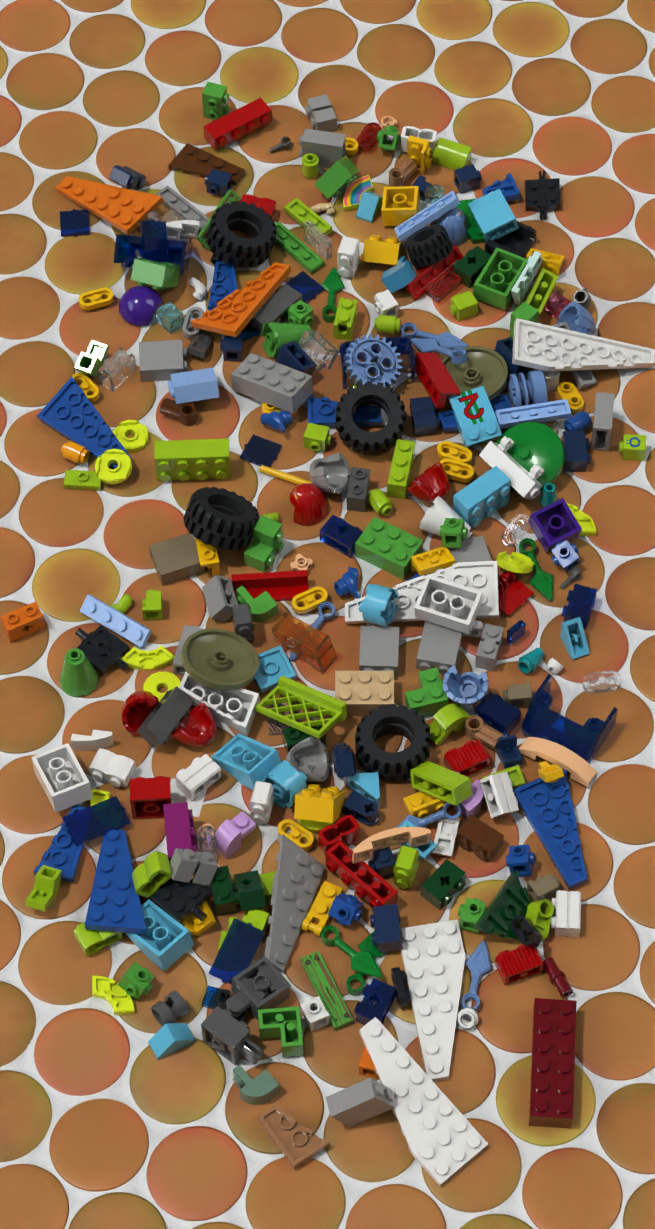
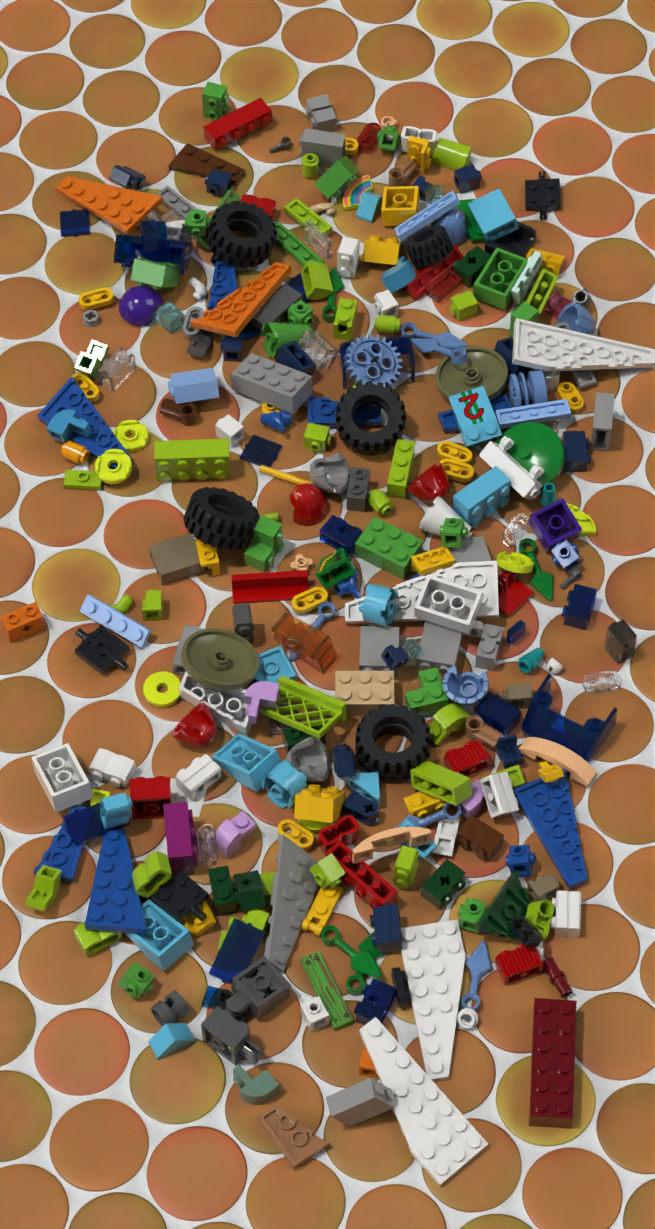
(65, 423): none -> dark azure brick
(77, 674): bright green cone -> none
(94, 321): none -> light grey bush
(99, 739): white slope -> none
(112, 993): neon yellow tile -> none
(115, 810): none -> medium azure brick
(137, 709): red hair -> none
(148, 660): neon yellow tile -> none
(161, 359): light grey brick -> none
(165, 717): dark grey brick -> none
(188, 863): light grey piece -> none
(197, 223): none -> bright green brick
(220, 597): light grey brick -> none
(229, 428): none -> white brick
(260, 694): none -> lavender brick
(261, 802): white brick -> none
(262, 607): bright green brick -> none
(282, 1024): bright green brick -> none
(316, 280): none -> lime brick
(327, 872): none -> lime brick
(337, 566): none -> green torso
(346, 909): blue brick -> none
(383, 862): dark blue brick -> none
(402, 655): none -> dark blue leg
(423, 416): dark blue brick -> none
(435, 378): red panel -> none
(507, 186): blue wing -> none
(574, 638): medium azure slope -> none
(578, 422): blue brick -> none
(620, 641): none -> clear smoke brick
(633, 447): lime brick -> none

